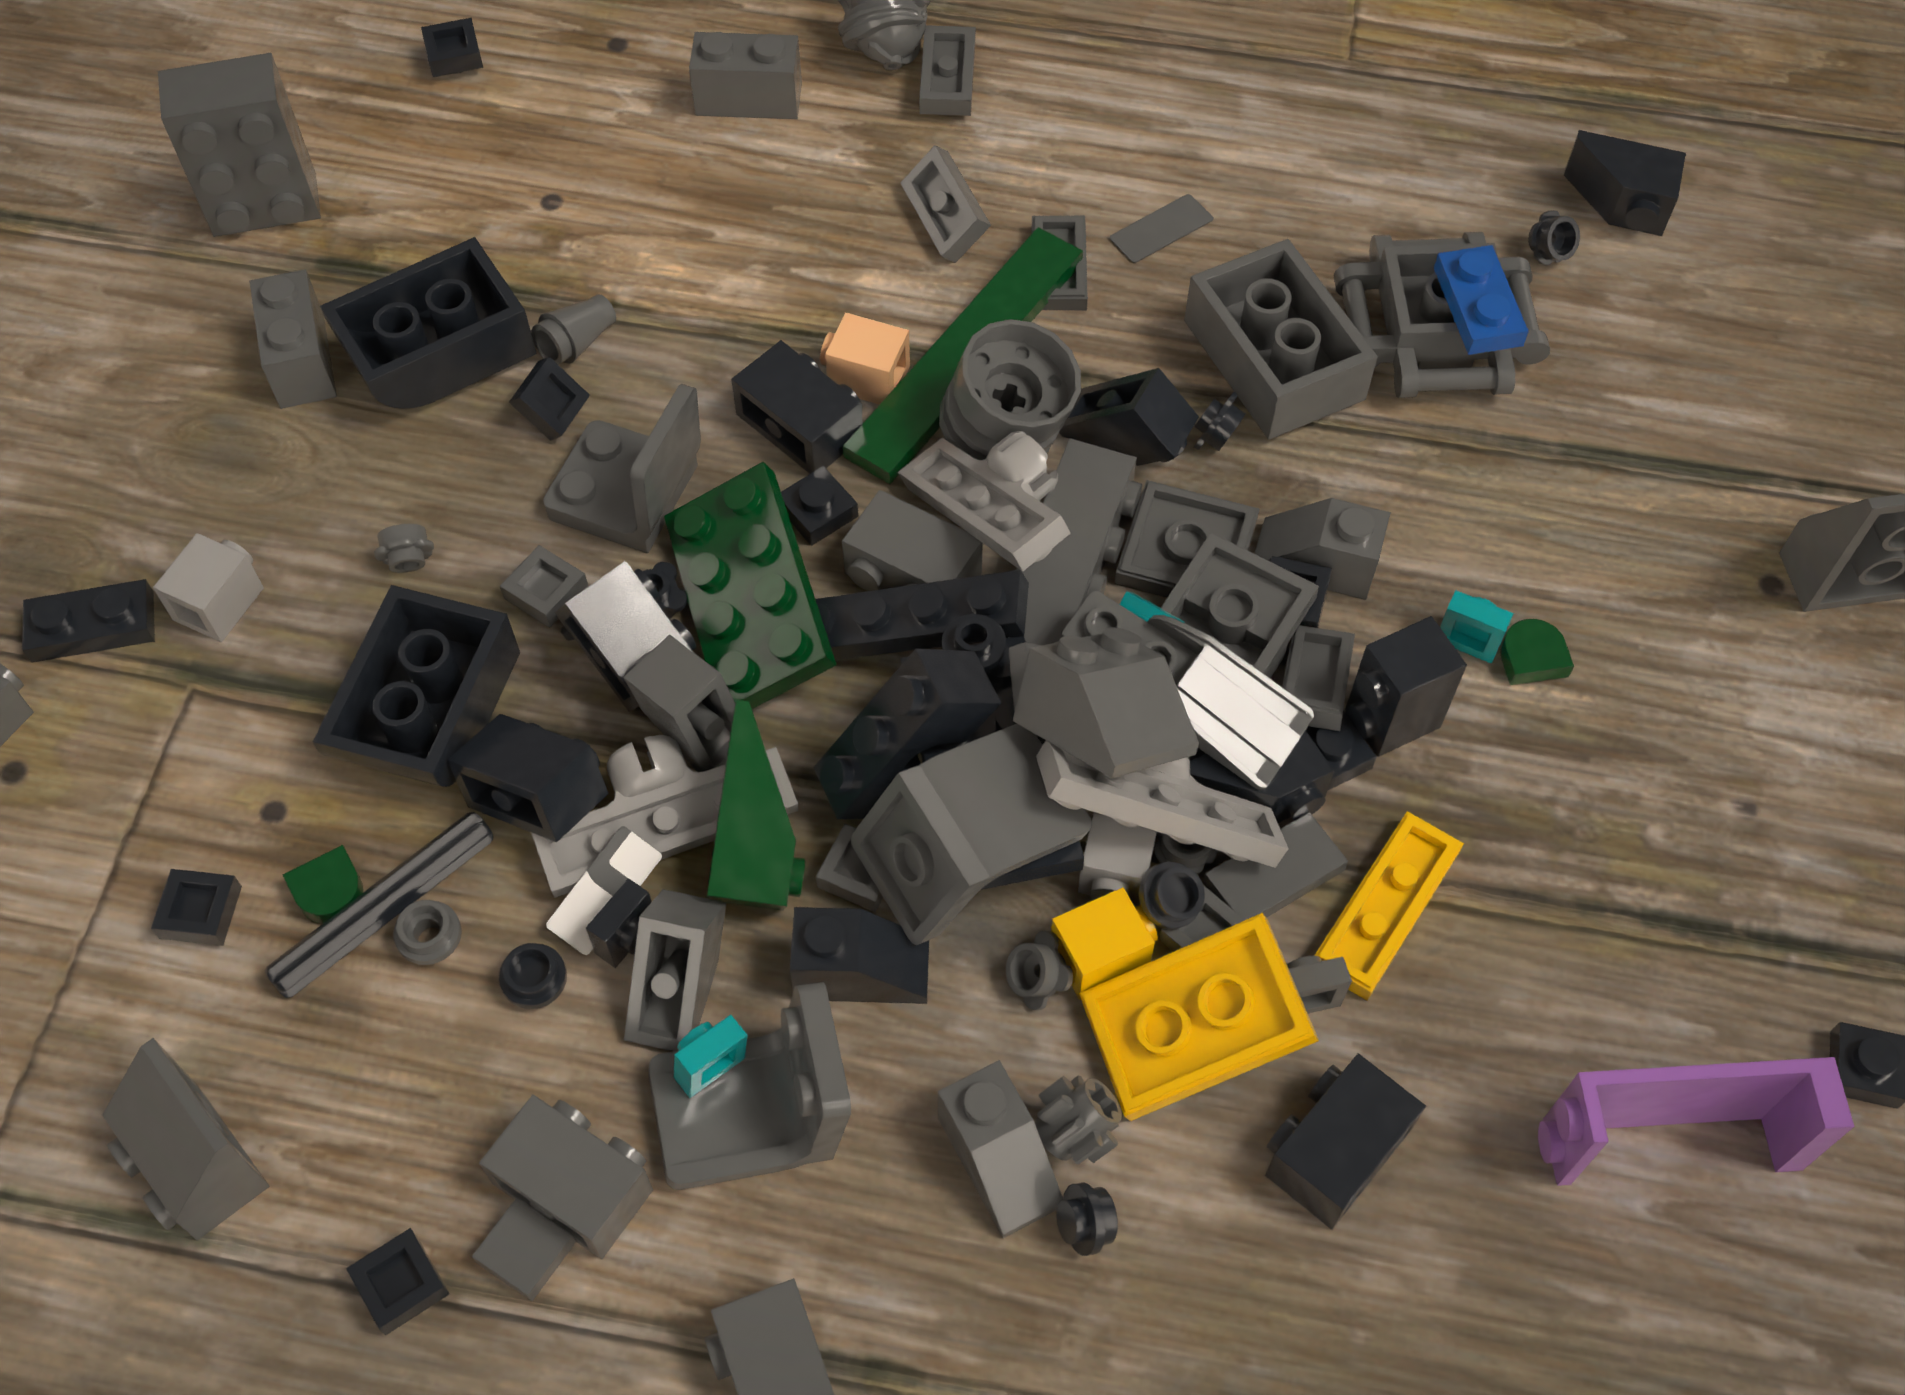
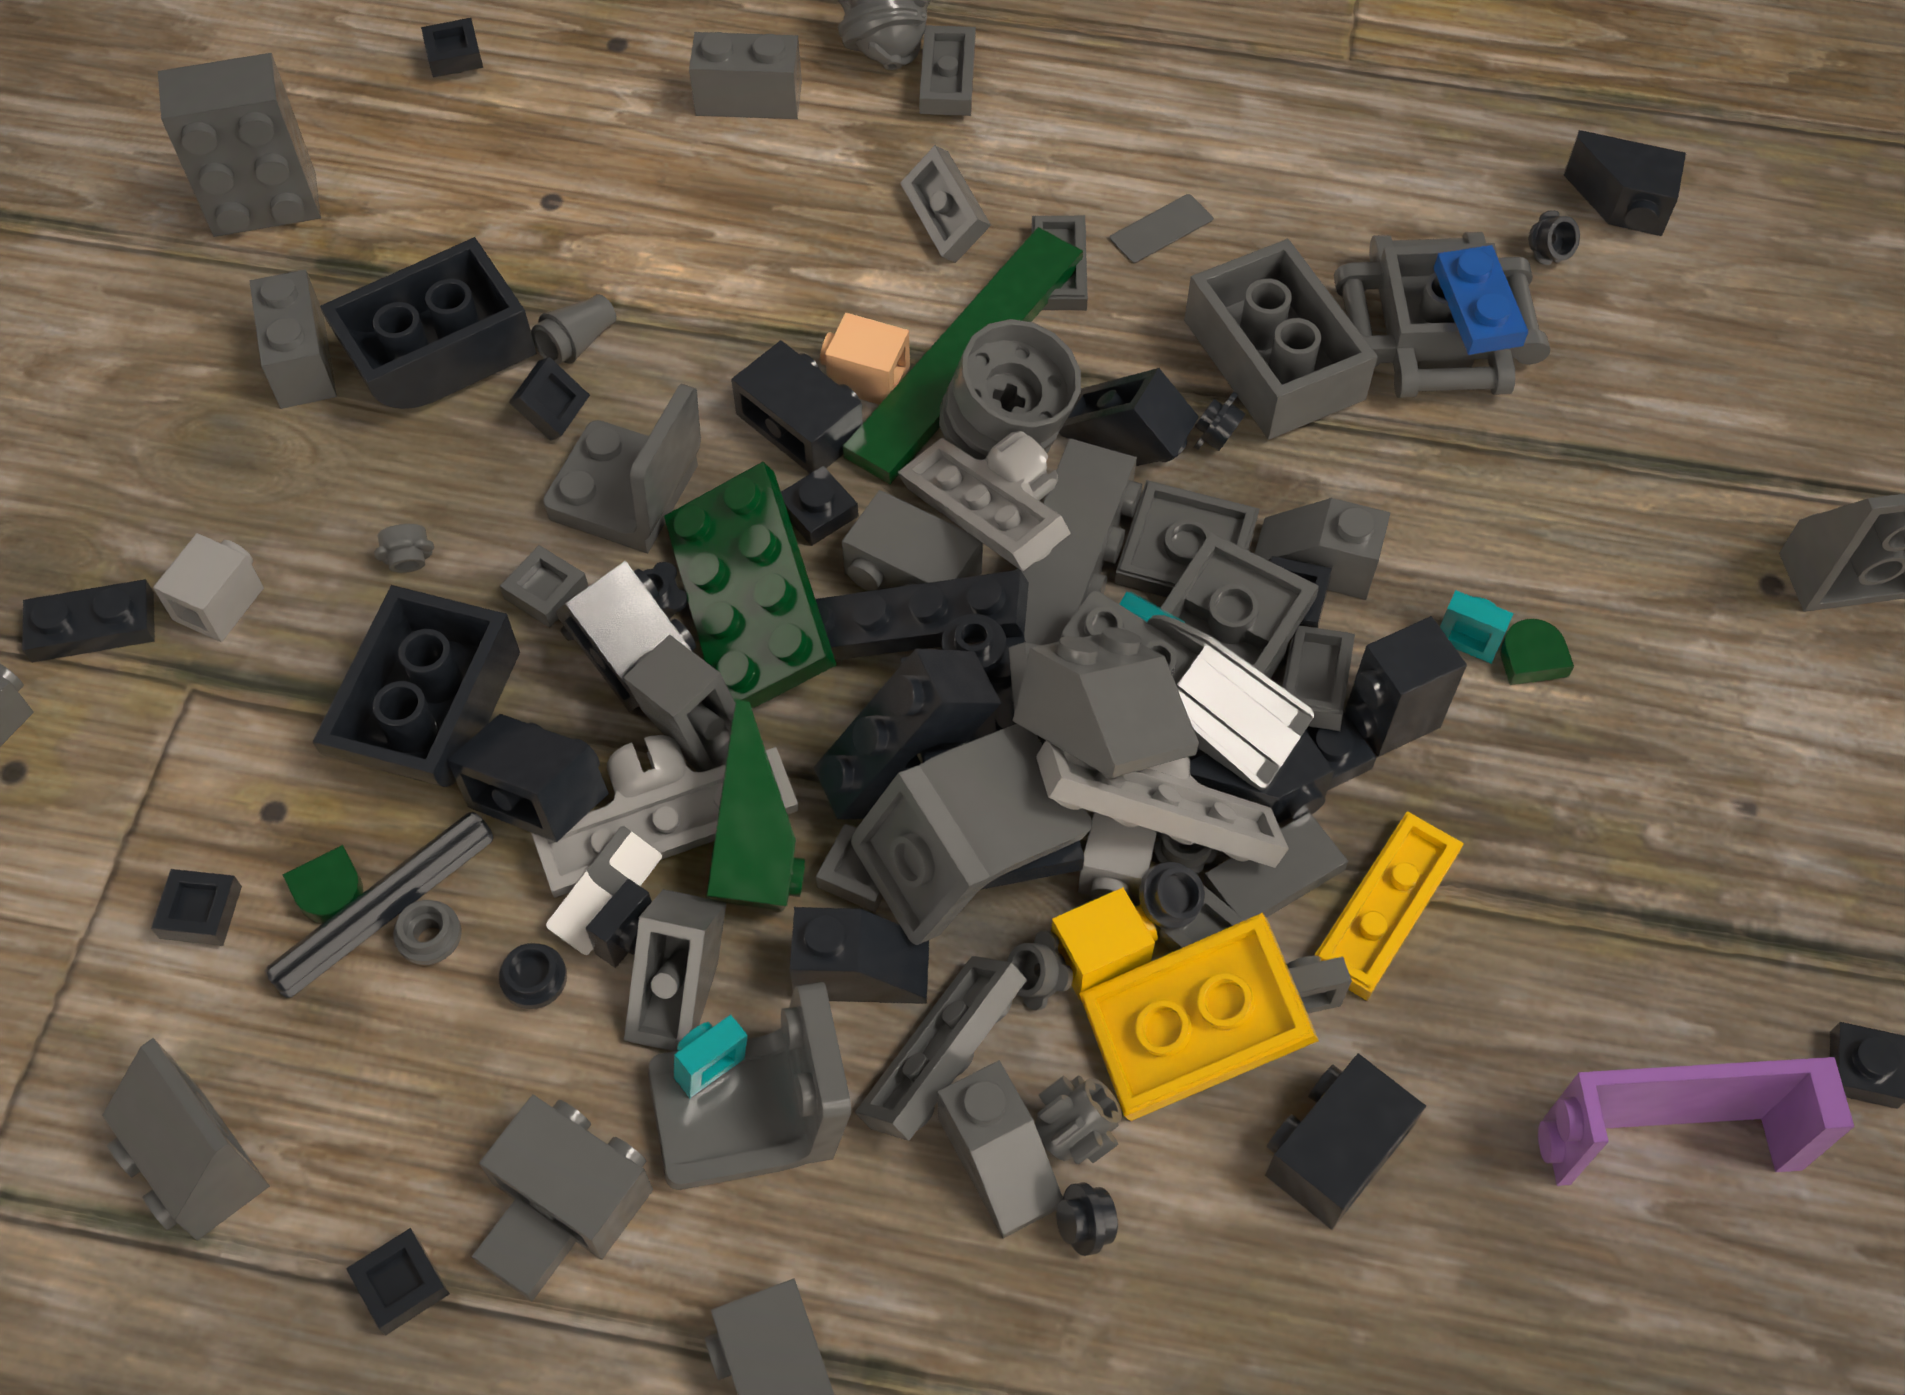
(941, 1047): none -> dark grey plate

